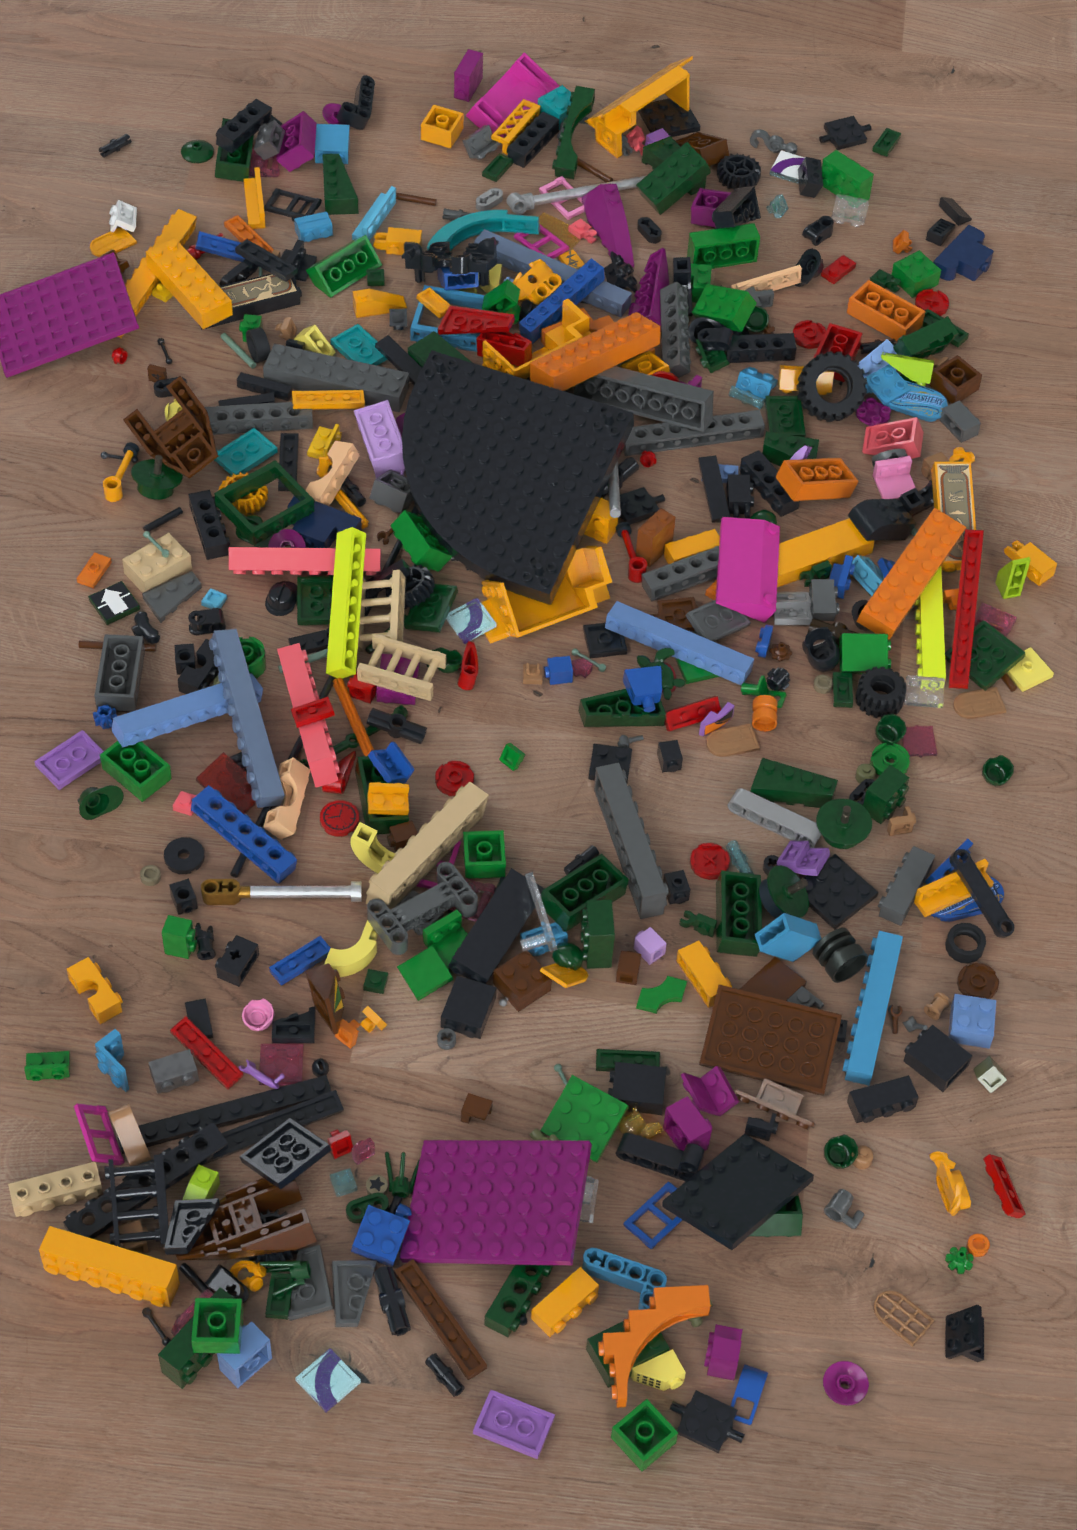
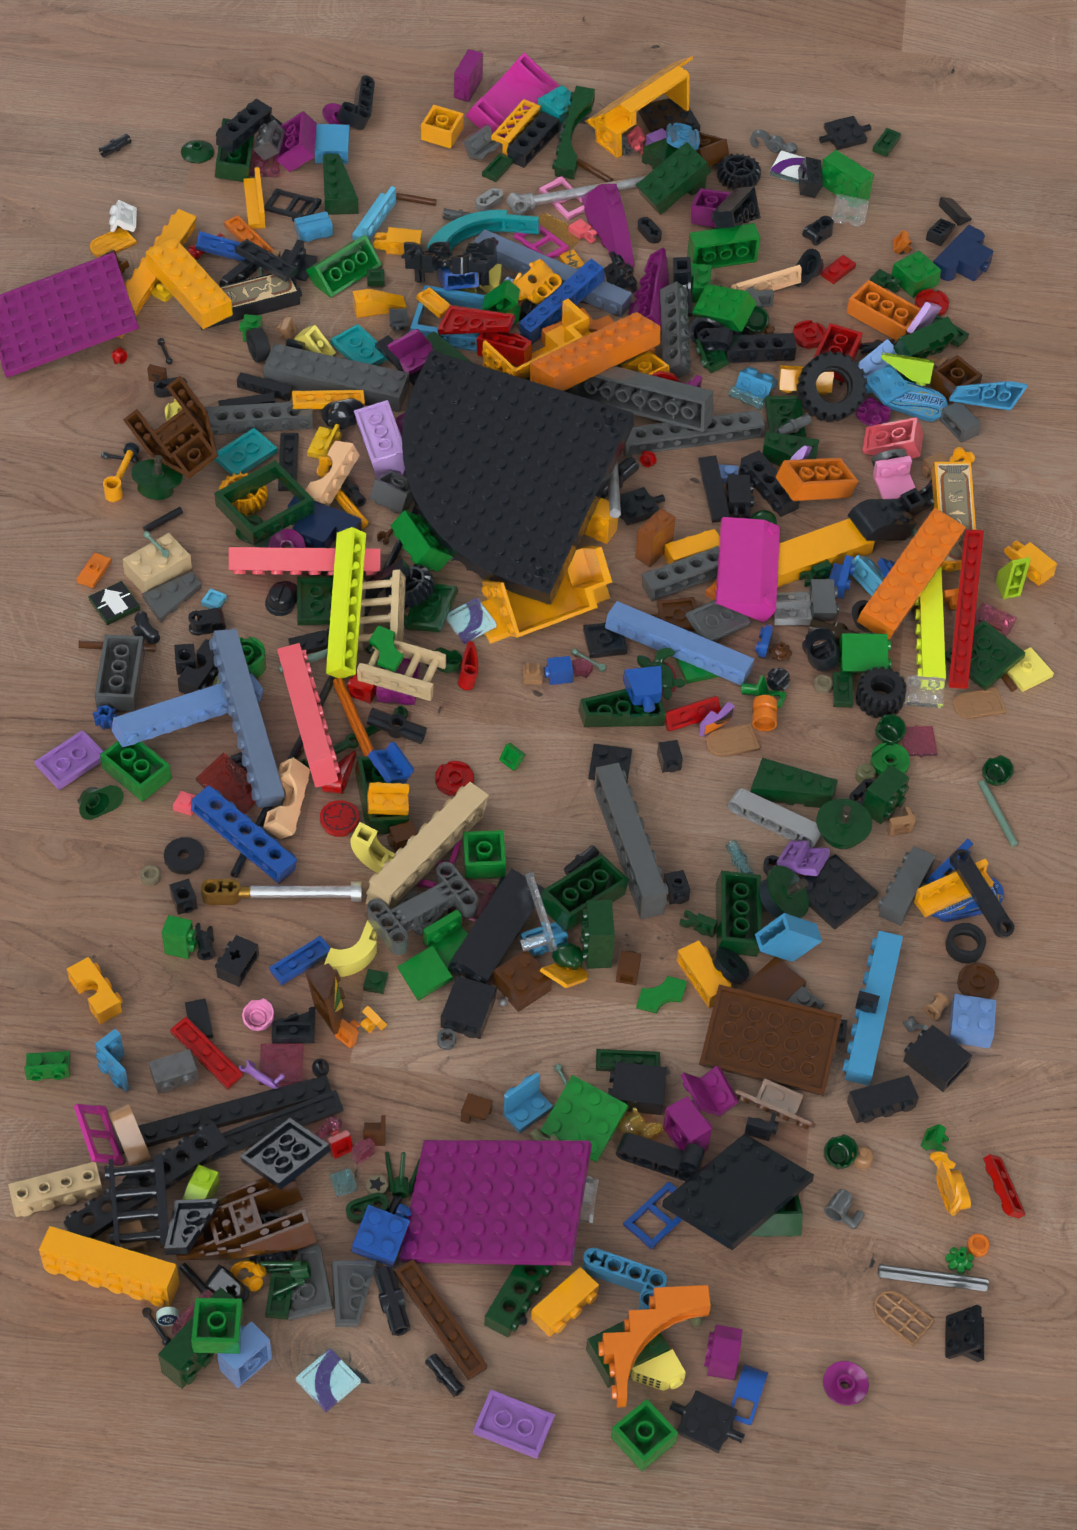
(167, 1316): none -> light aqua tile
(208, 524): black brick -> none
(238, 350): sand green bar -> none
(312, 712): red plate -> none
(330, 1124): none -> clear pink arm
(341, 413): none -> black piece
(376, 1131): none -> reddish brown panel
(383, 641): none -> green tile
(411, 350): none -> magenta bracket
(525, 1103): none -> dark azure bracket
(624, 740): dark grey hand -> none
(636, 565): red piece -> none
(649, 945): lavender brick -> none
(680, 134): none -> dark azure tile
(709, 860): red tile -> none
(731, 965): none -> black tile
(778, 206): clear light blue tile -> none
(794, 425): none -> dark grey pin
(840, 955): pearl dark grey wheel -> none
(867, 1002): none -> black plate
(895, 1017): reddish brown hand -> none
(924, 317): none -> lavender tile
(933, 1277): none -> axle
(934, 1137): none -> green tile
(990, 394): none -> dark azure wedge
(990, 1074): panel -> none
(998, 813): none -> sand green bar

